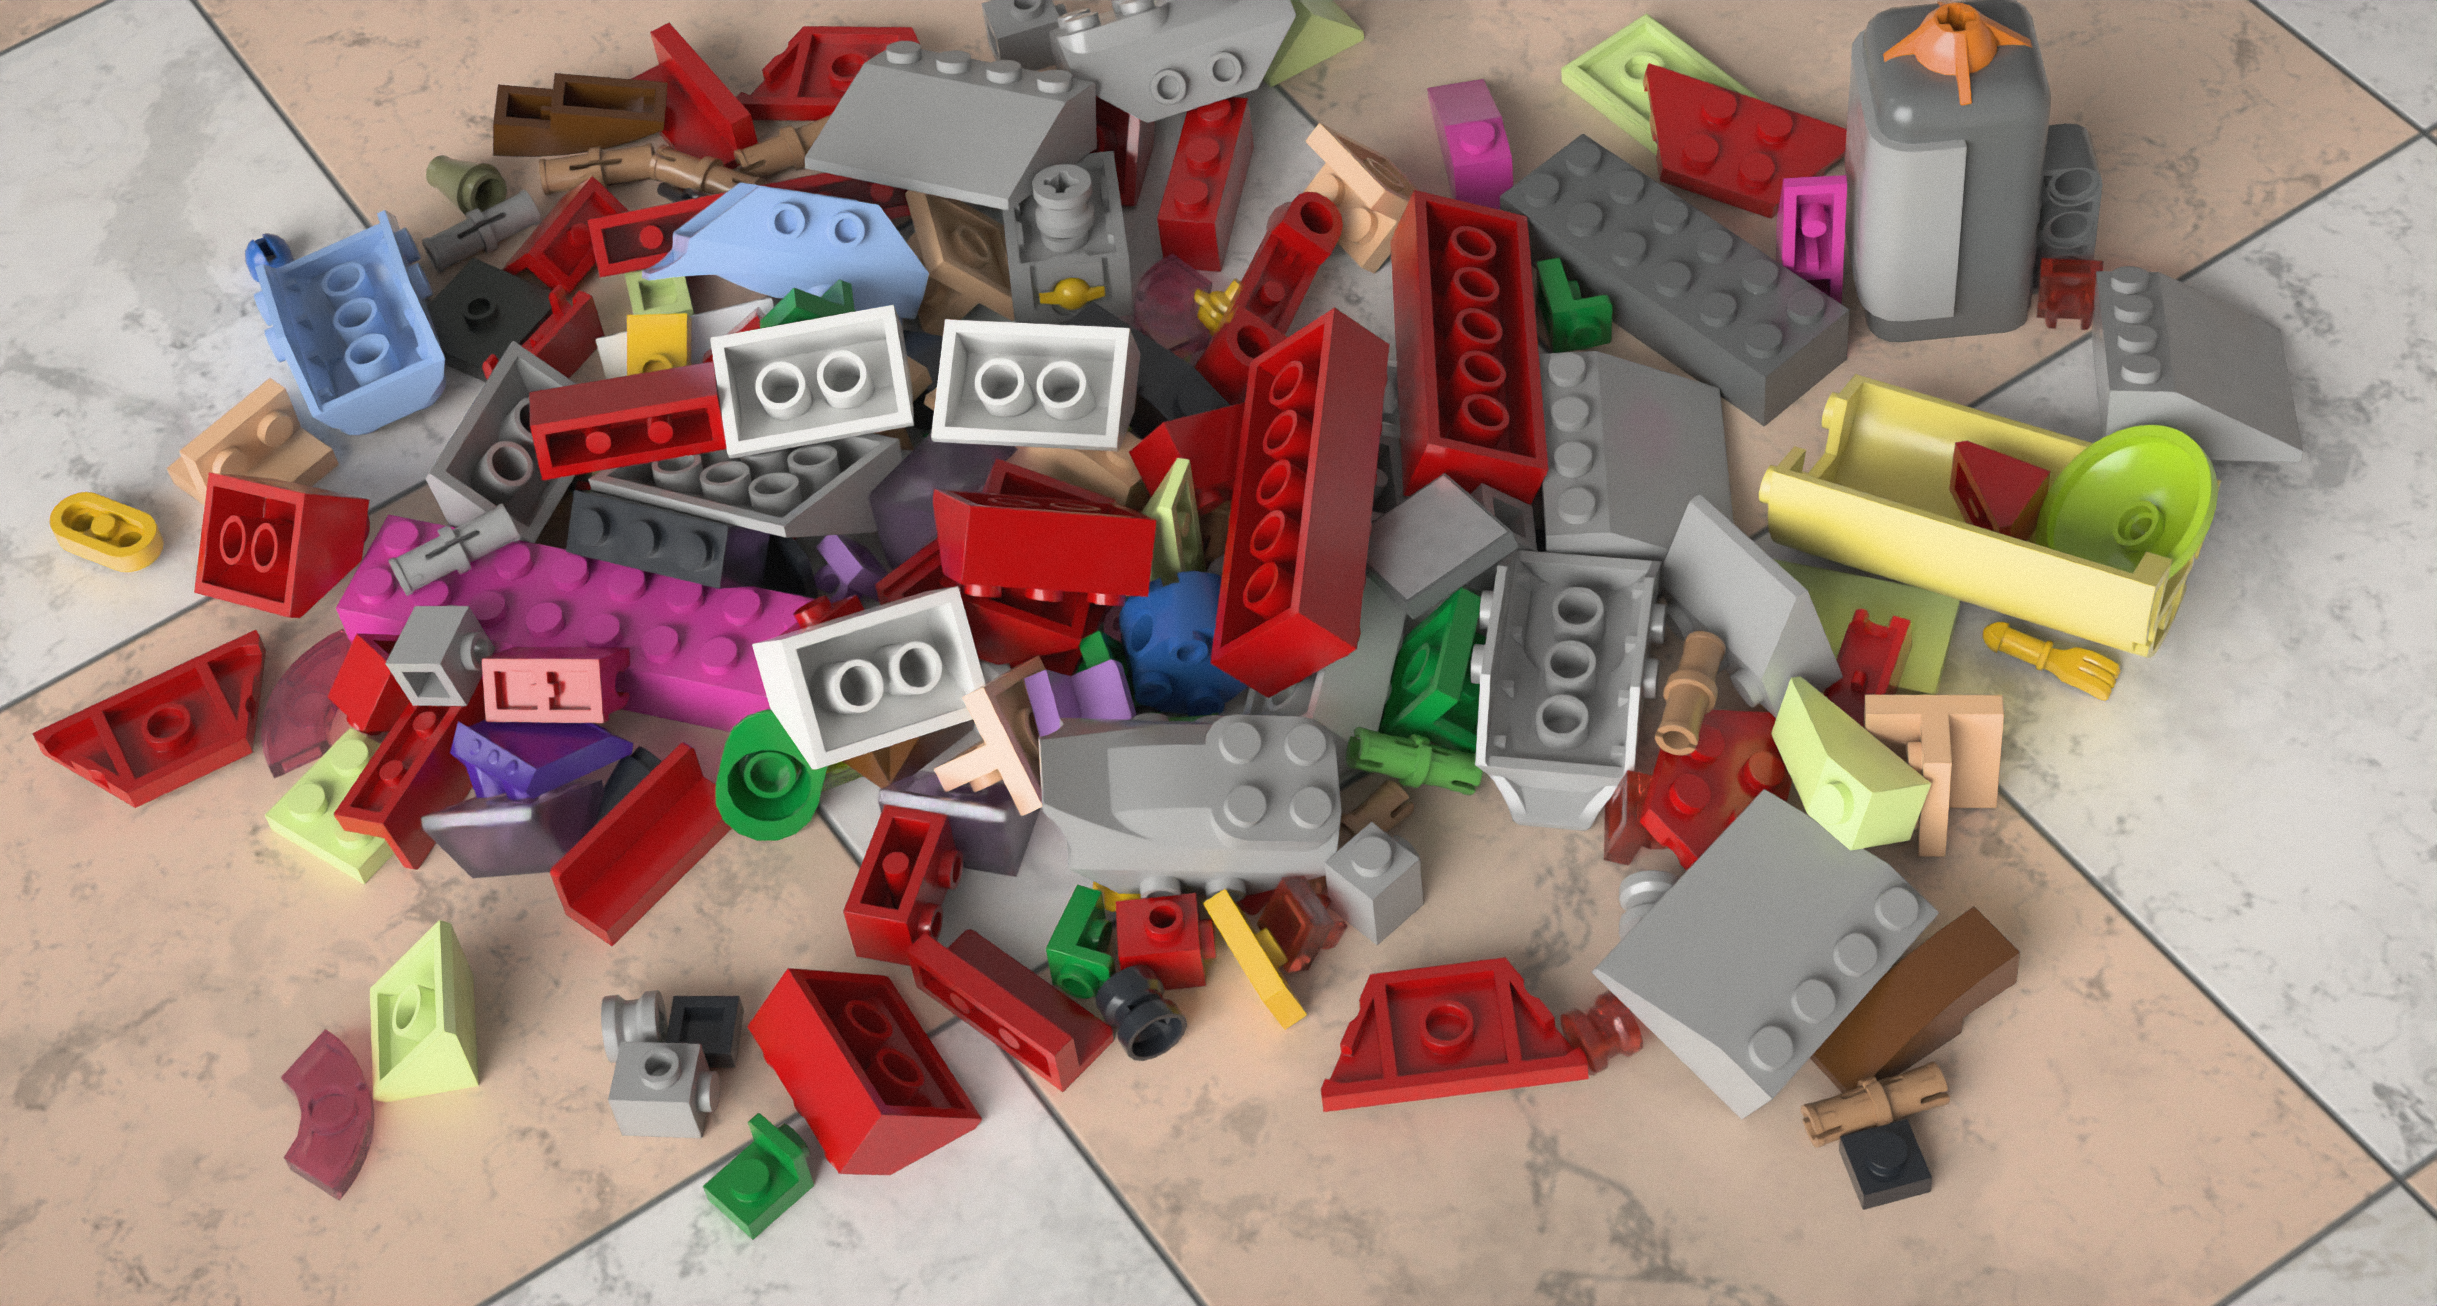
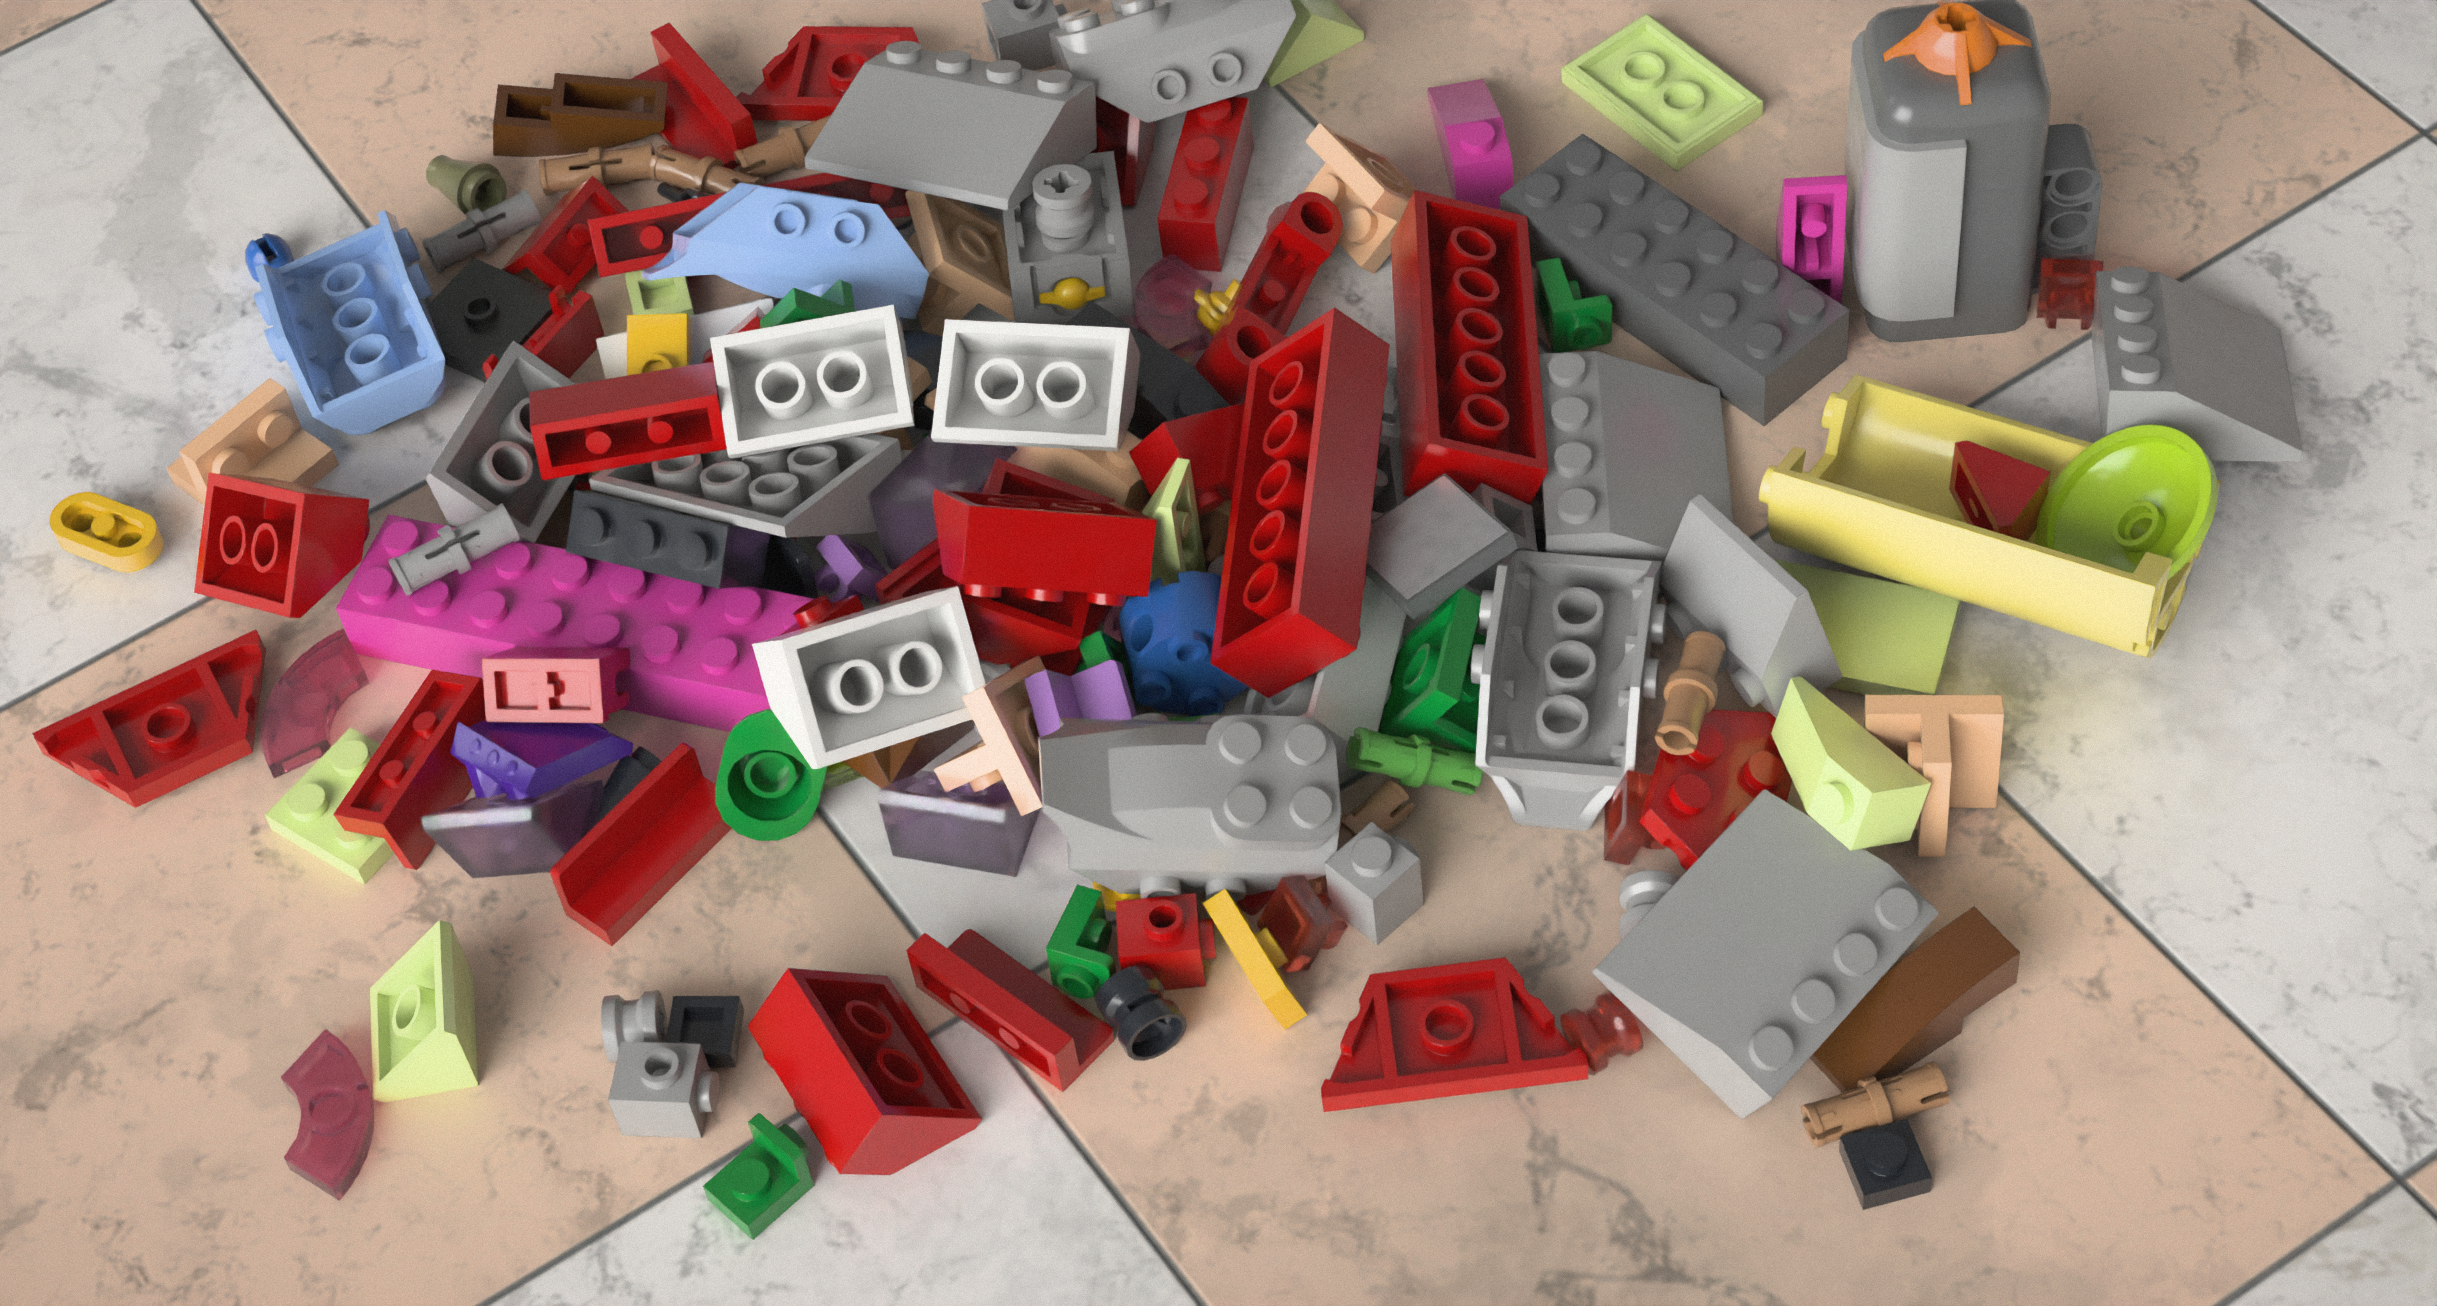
(367, 687): brick -> none
(440, 655): light grey brick -> none
(902, 883): red brick -> none
(1732, 142): red wing -> none
(1870, 662): red hinge -> none
(2072, 666): yellow piece -> none

